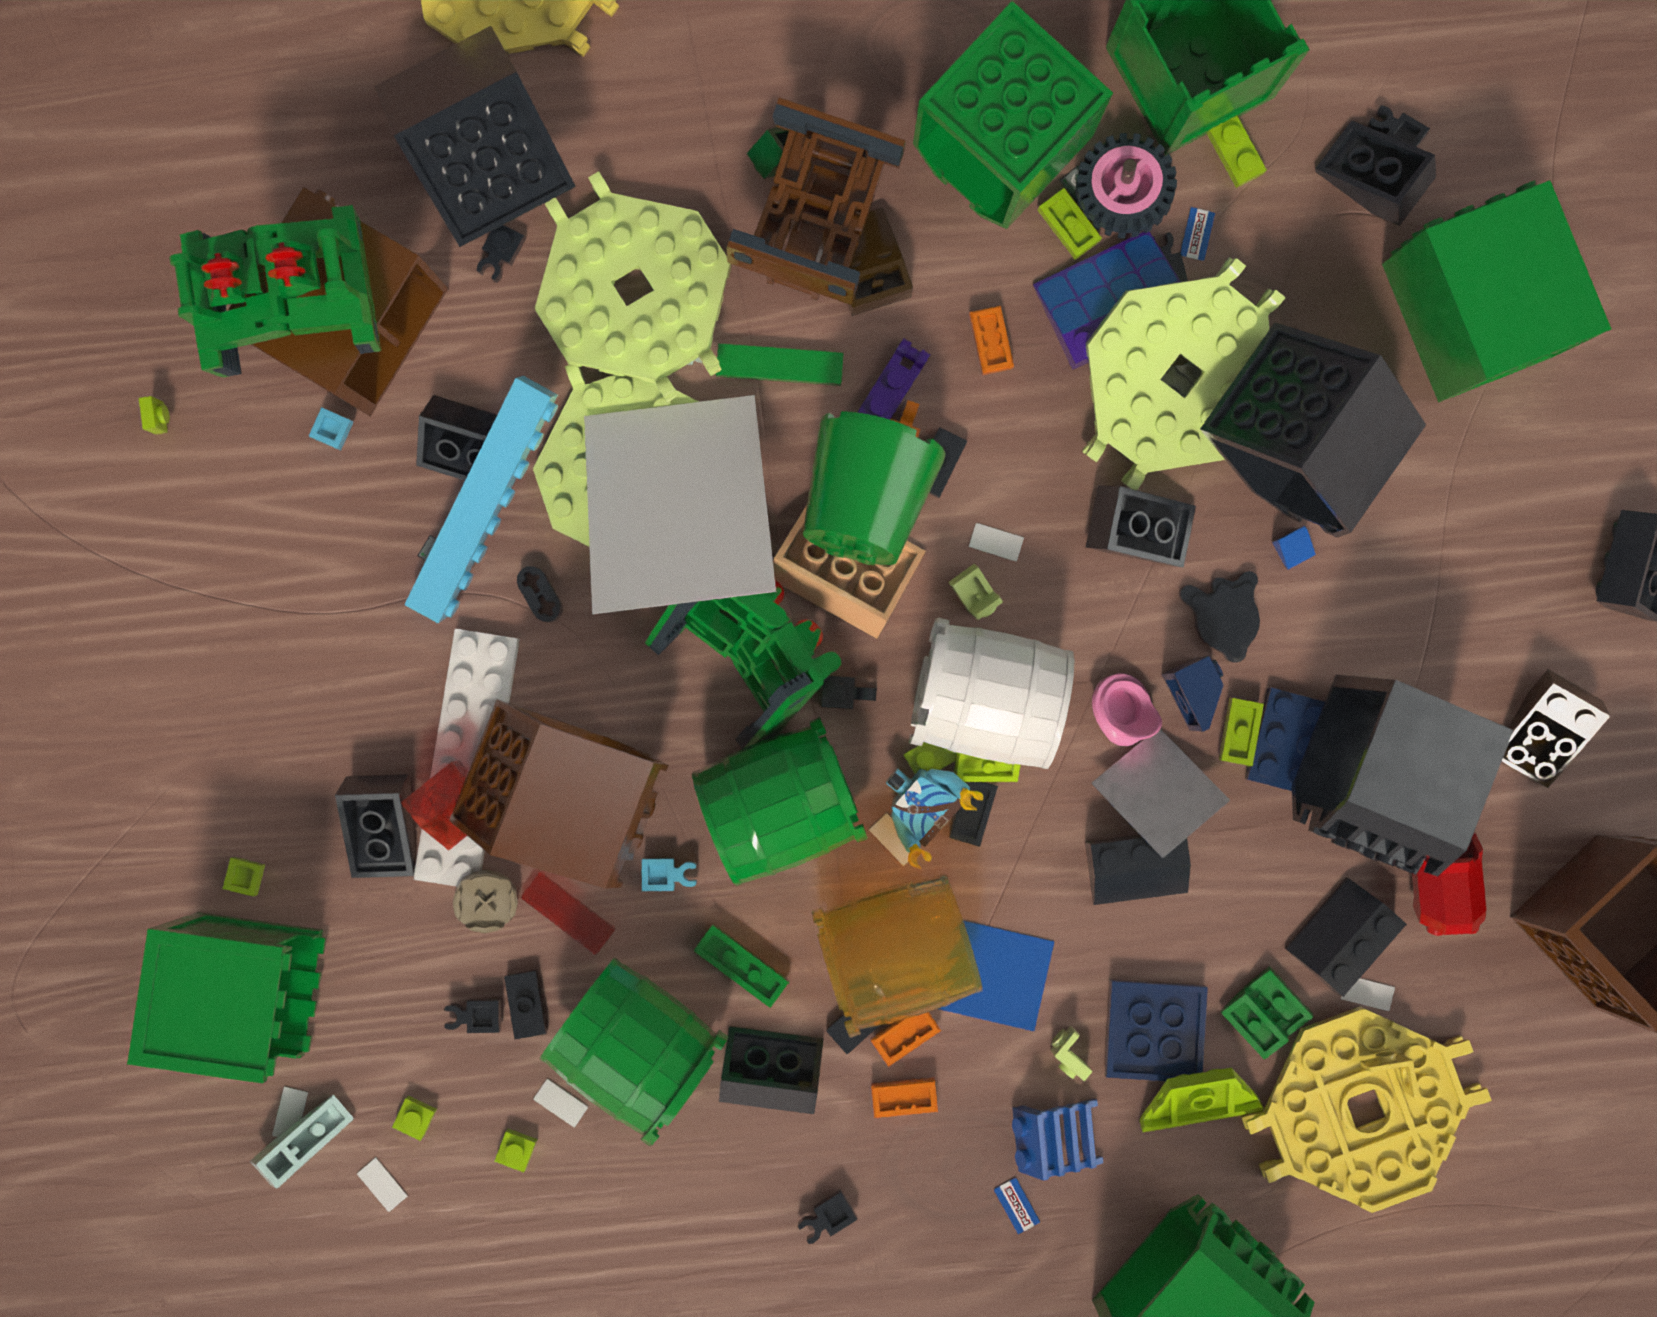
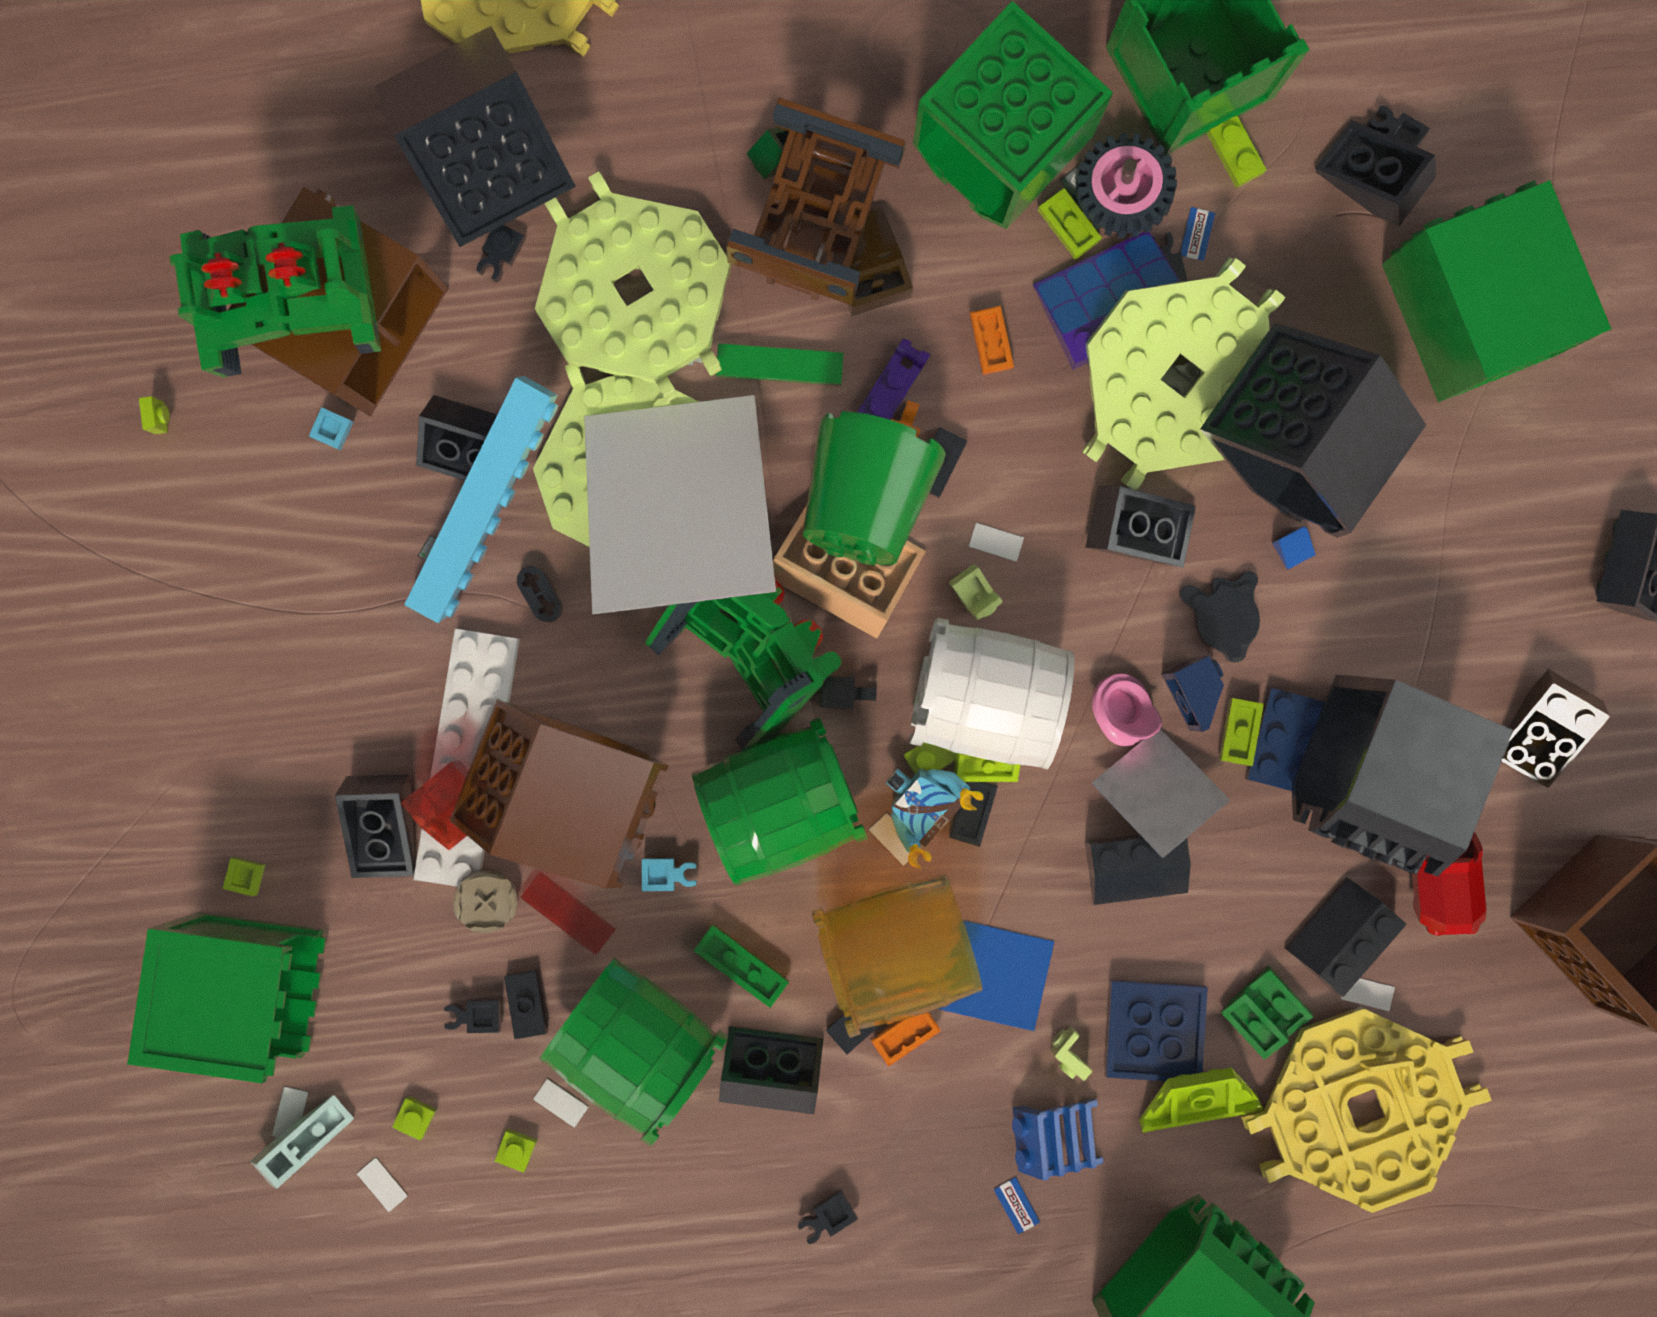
(904, 1097): orange plate -> none

